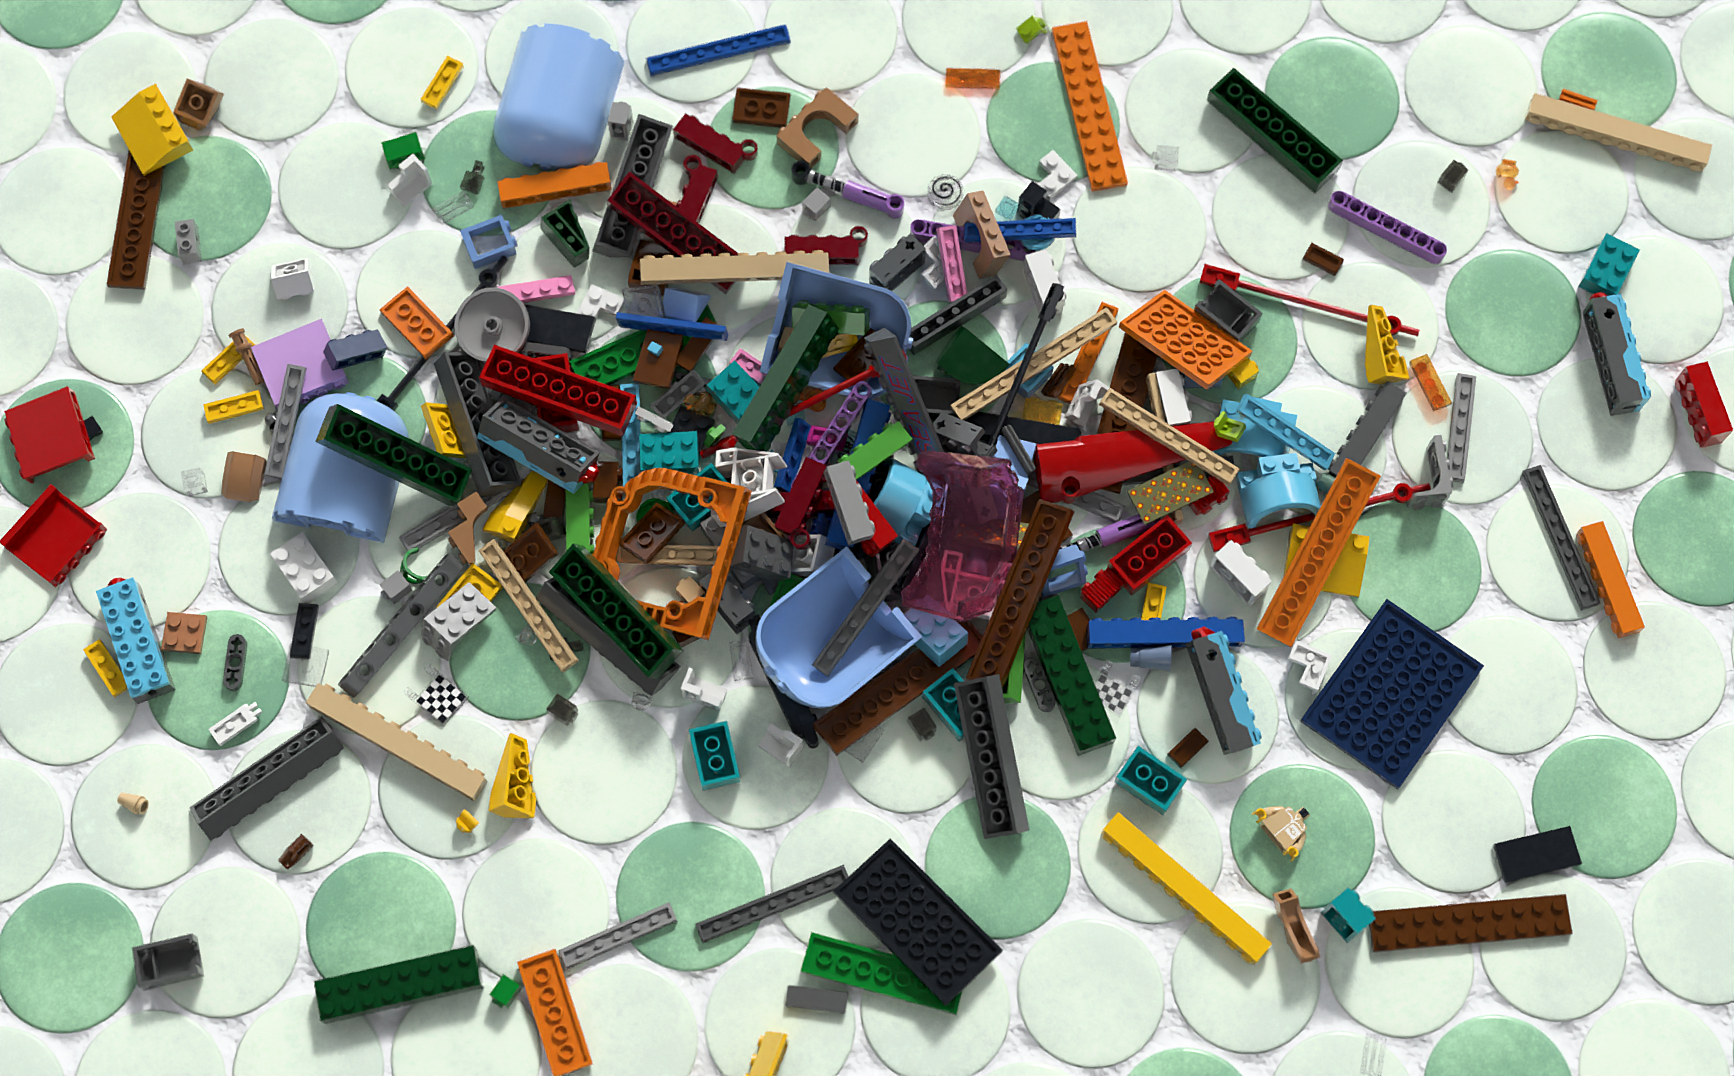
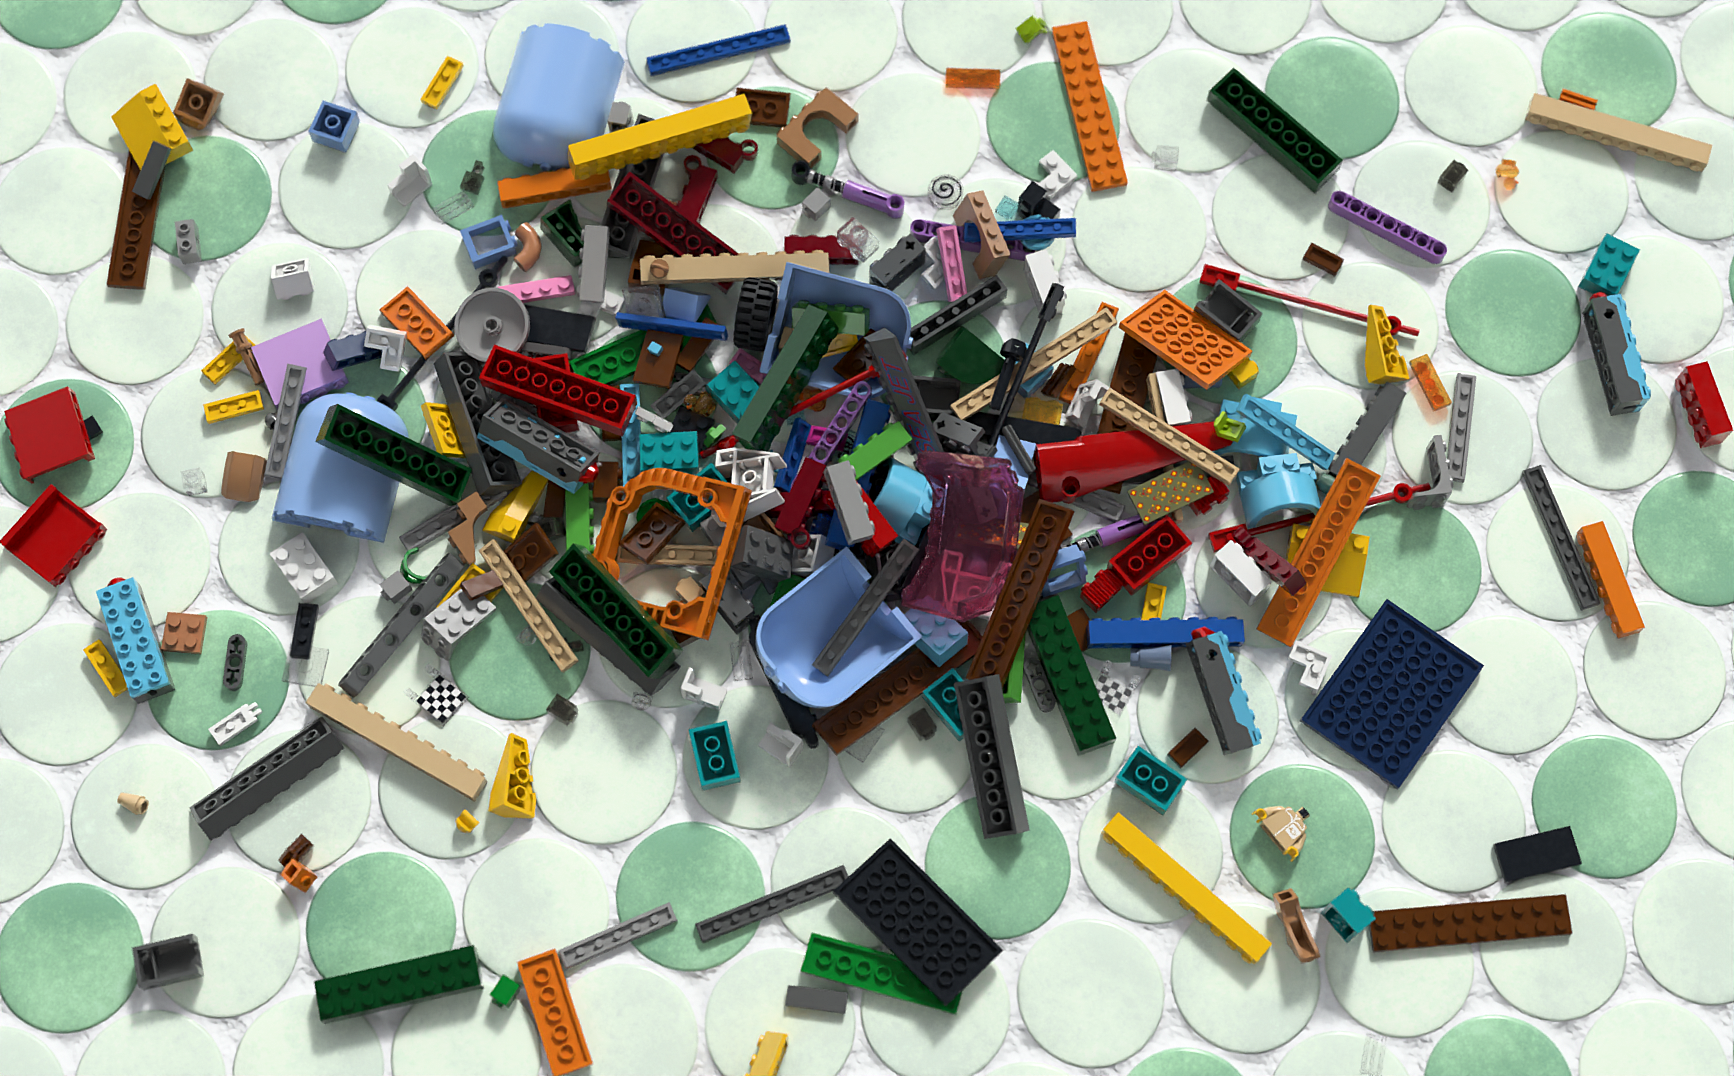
(151, 170): none -> dark grey tile
(298, 875): none -> orange brick
(334, 126): none -> medium blue brick
(392, 344): none -> white panel
(400, 148): green brick -> none
(481, 585): none -> tile
(531, 246): none -> nougat cylinder
(594, 263): none -> light grey brick
(659, 137): none -> yellow brick
(659, 268): none -> medium nougat tile
(755, 314): none -> black tyre
(857, 240): none -> clear brick
(1011, 355): none -> black piece
(1268, 560): none -> dark red hinge

